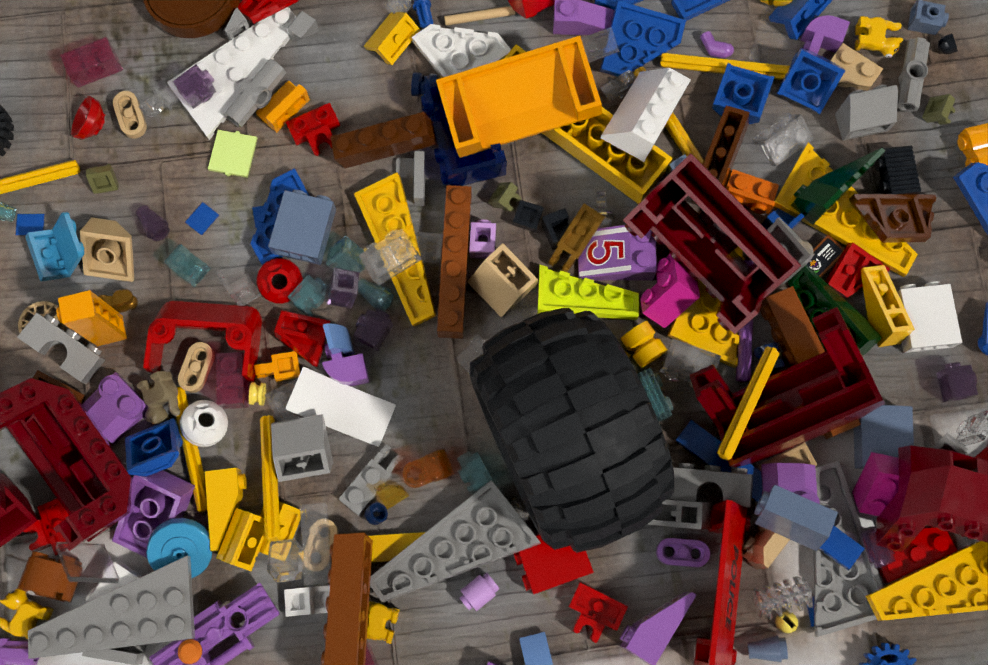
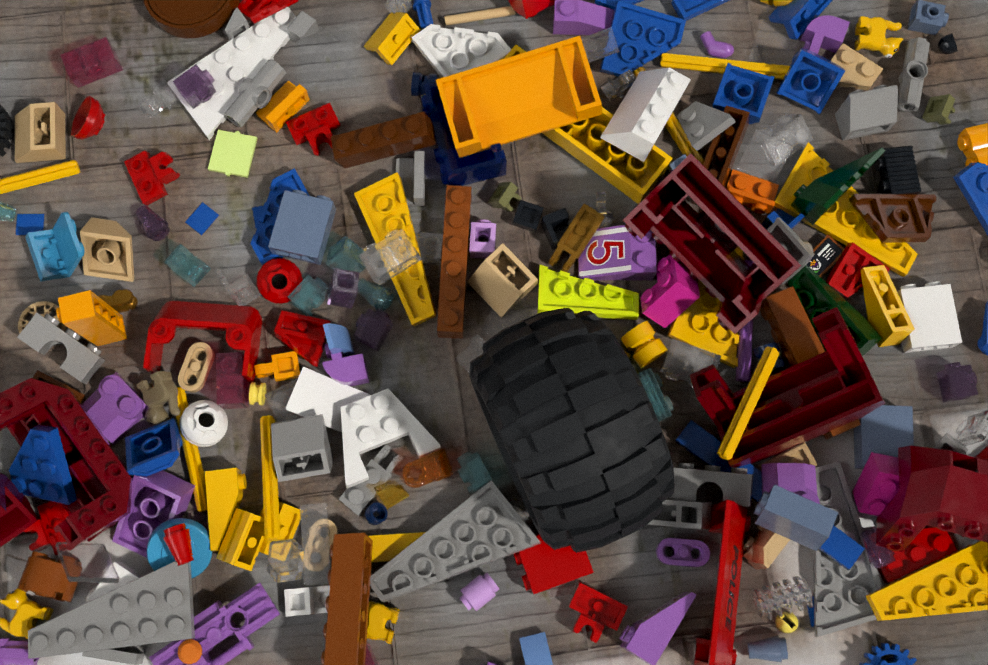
(40, 133): none -> tan slope
(42, 468): none -> blue plate
(102, 179): olive tile -> none
(129, 116): tan plate -> none
(151, 174): none -> red plate
(179, 543): none -> red cone
(374, 423): none -> white wing
(703, 123): none -> light grey wing
(764, 156): none -> clear piece

